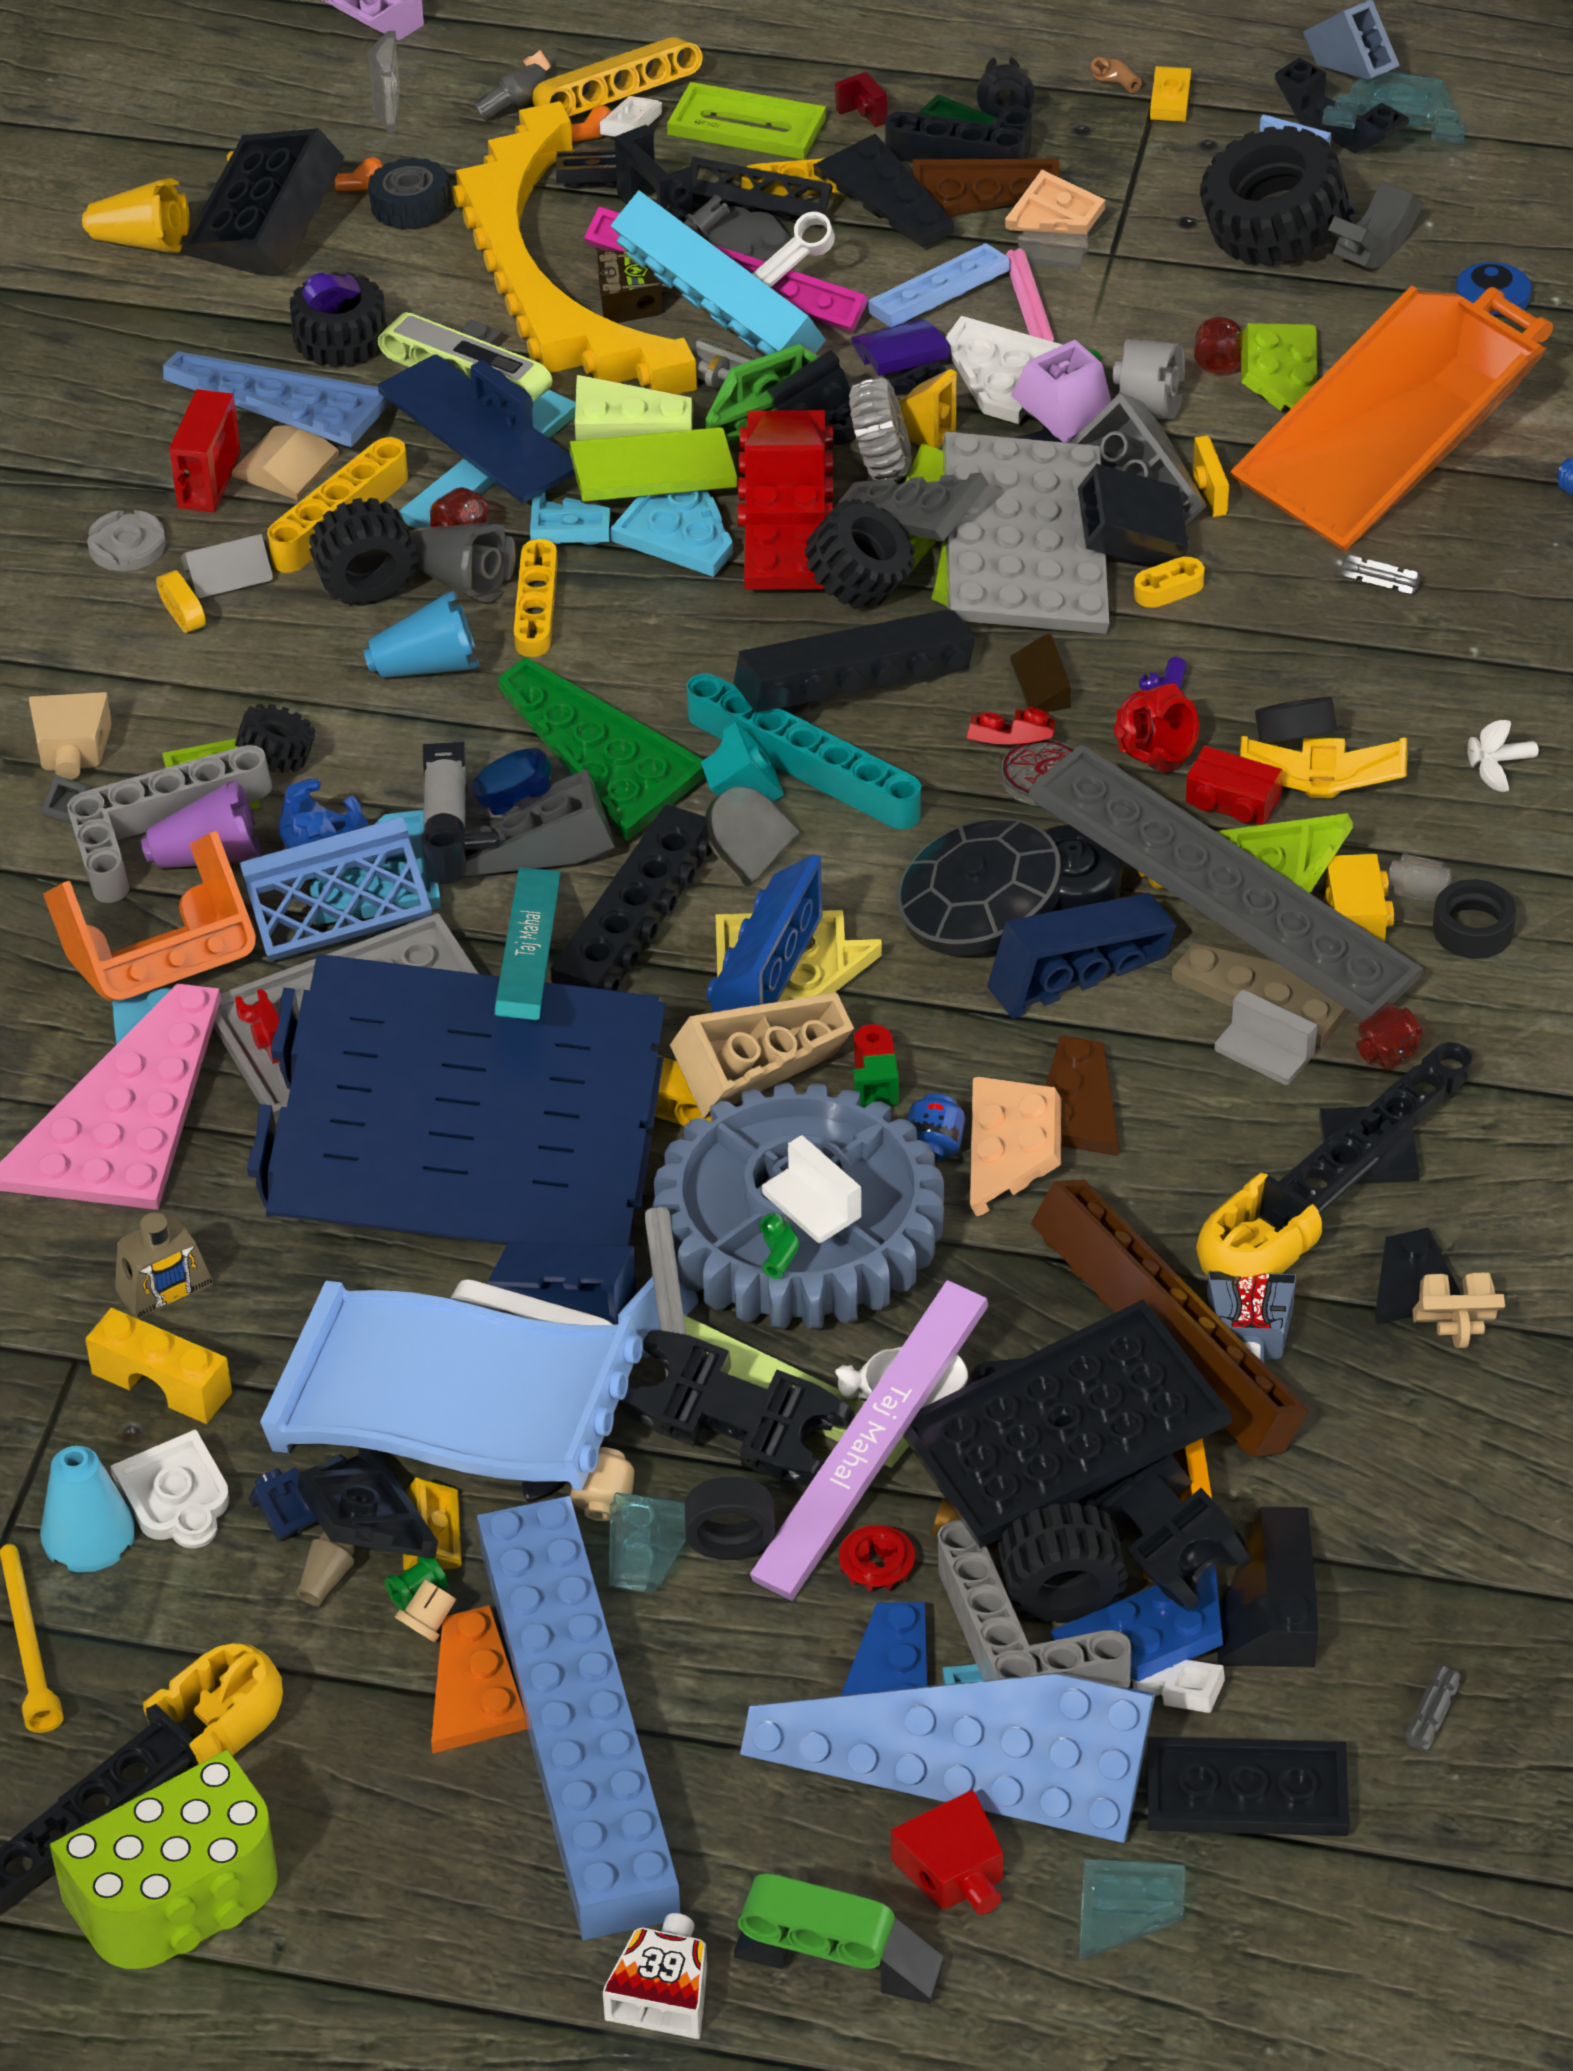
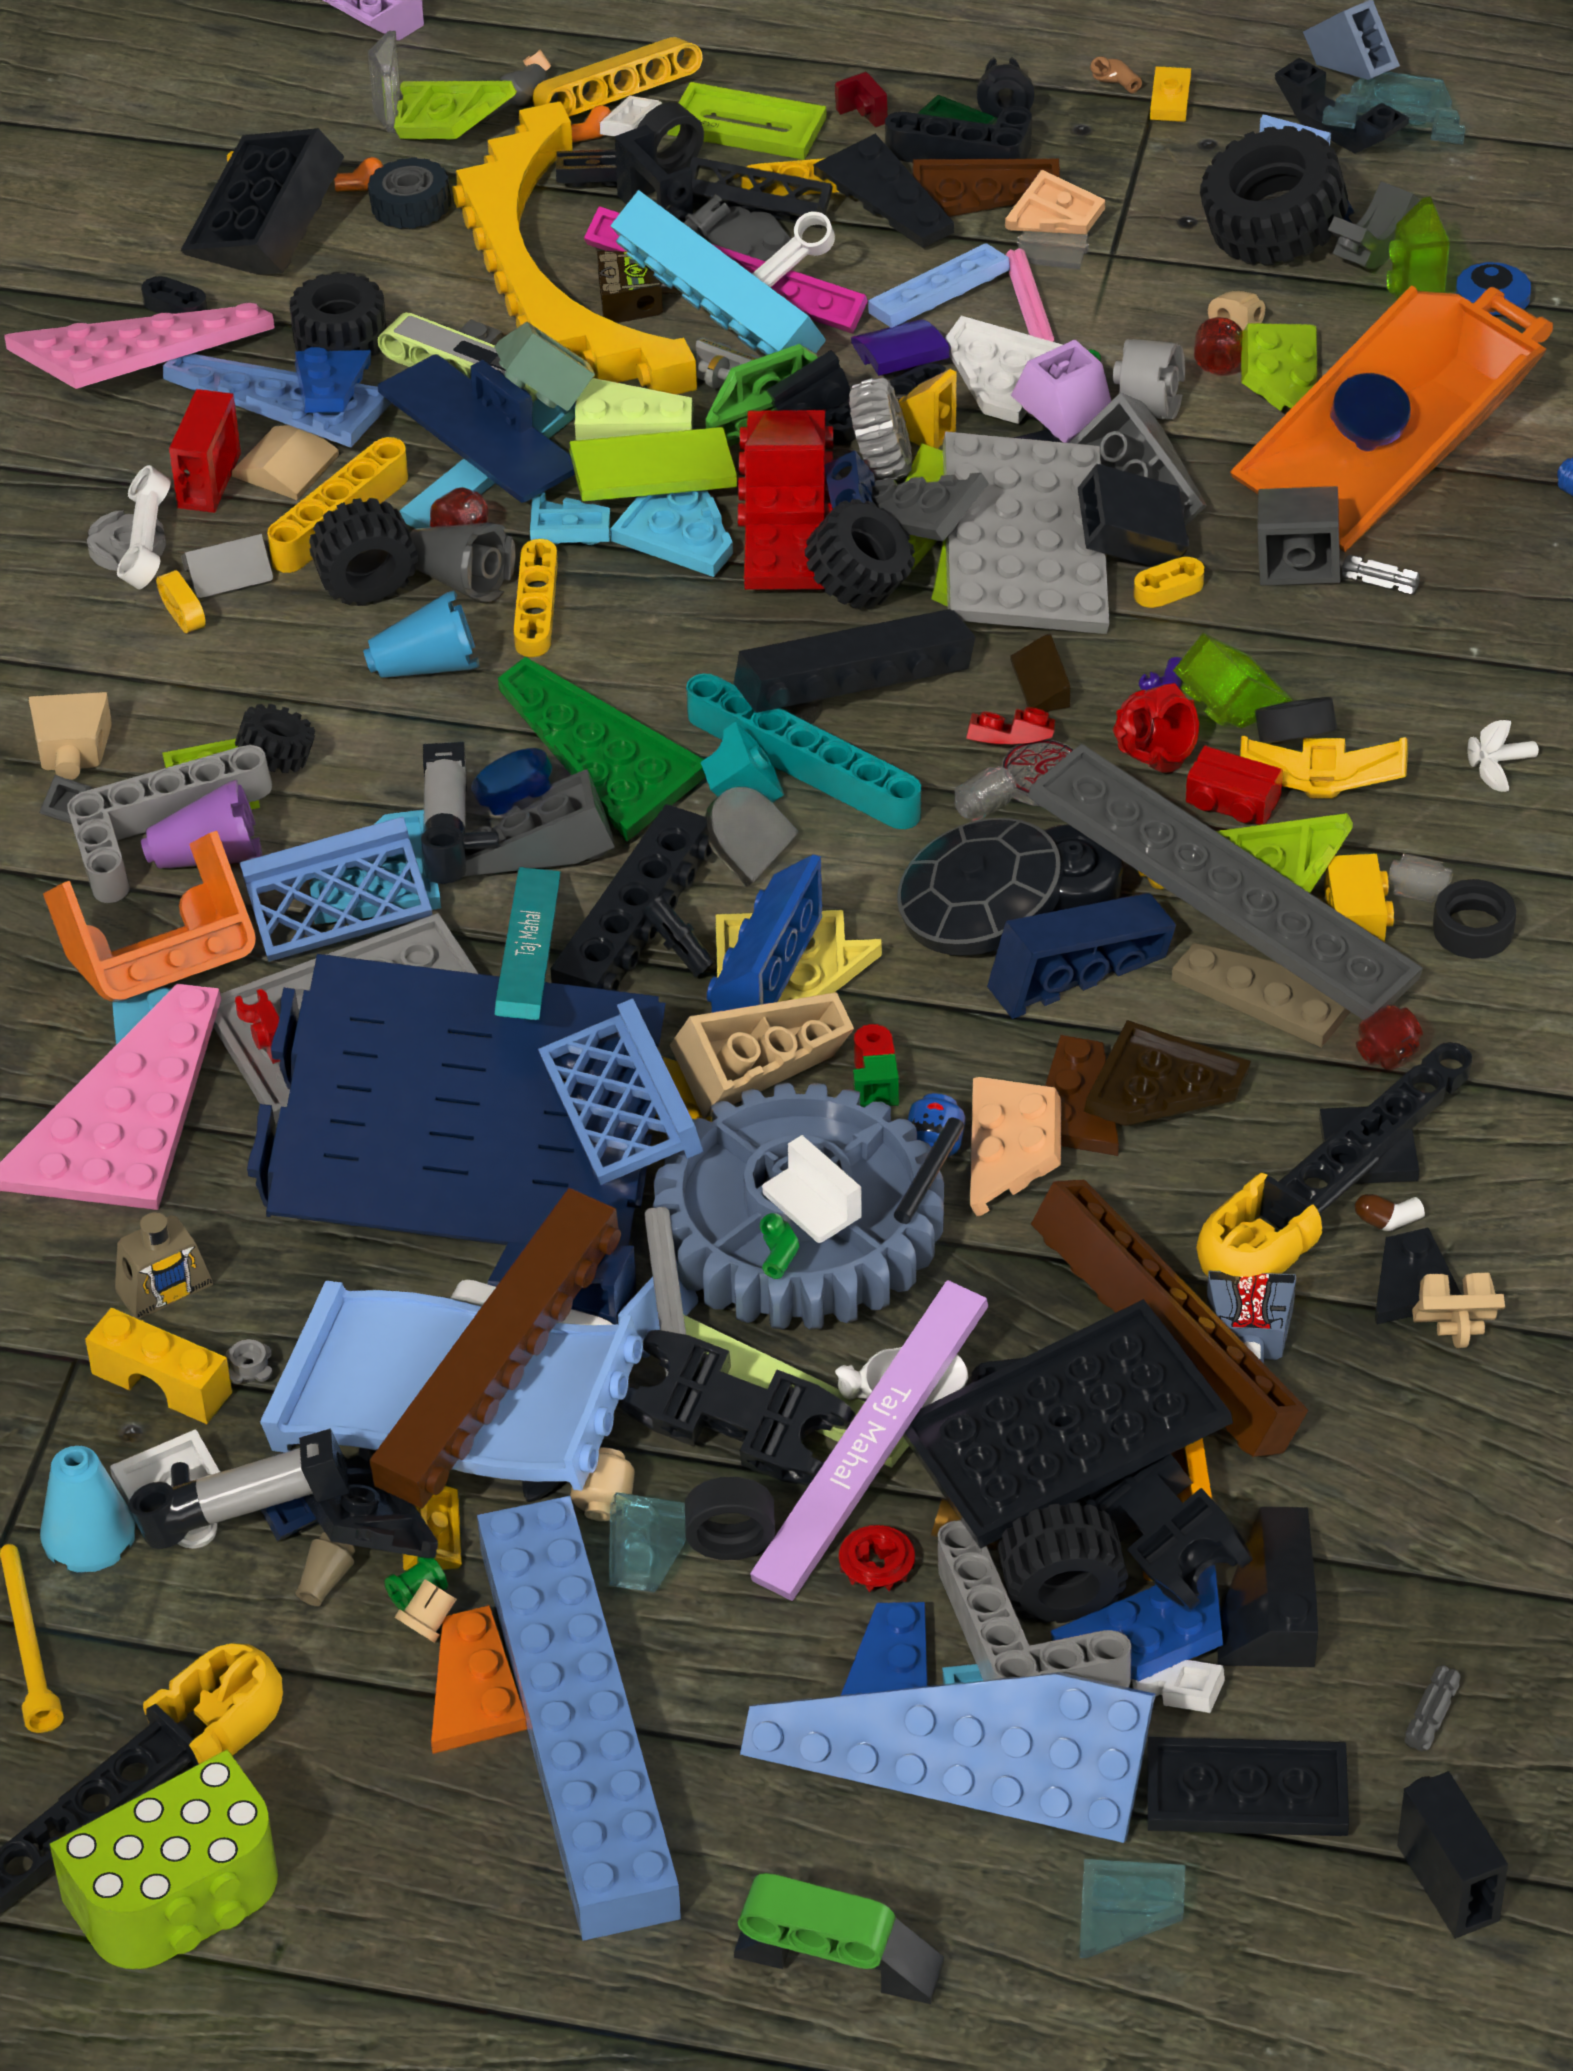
(104, 350): none -> bright pink wing
(139, 562): none -> white piece
(141, 217): yellow cone -> none
(170, 1512): none -> piece
(172, 296): none -> black beam
(249, 1361): none -> light grey plate
(308, 821): blue helmet -> none
(328, 291): dark purple plate -> none
(329, 377): none -> blue wing
(447, 107): none -> lime wing
(495, 1349): none -> reddish brown brick
(543, 365): none -> sand green slope
(657, 1085): none -> medium blue fence
(660, 1980): white torso -> none
(678, 936): none -> black pin
(688, 141): none -> black tyre
(855, 485): none -> dark blue leg
(928, 1170): none -> black bar
(951, 1854): red torso -> none
(984, 793): none -> clear brick
(1162, 1076): none -> dark brown plate
(1210, 476): yellow plate -> none
(1227, 682): none -> clear neon green slope
(1239, 307): none -> tan piece
(1267, 1038): light grey panel -> none
(1298, 535): none -> dark grey slope
(1370, 410): none -> clear blue tile
(1386, 1214): none -> arm
(1419, 251): none -> clear neon green slope
(1452, 1854): none -> black brick

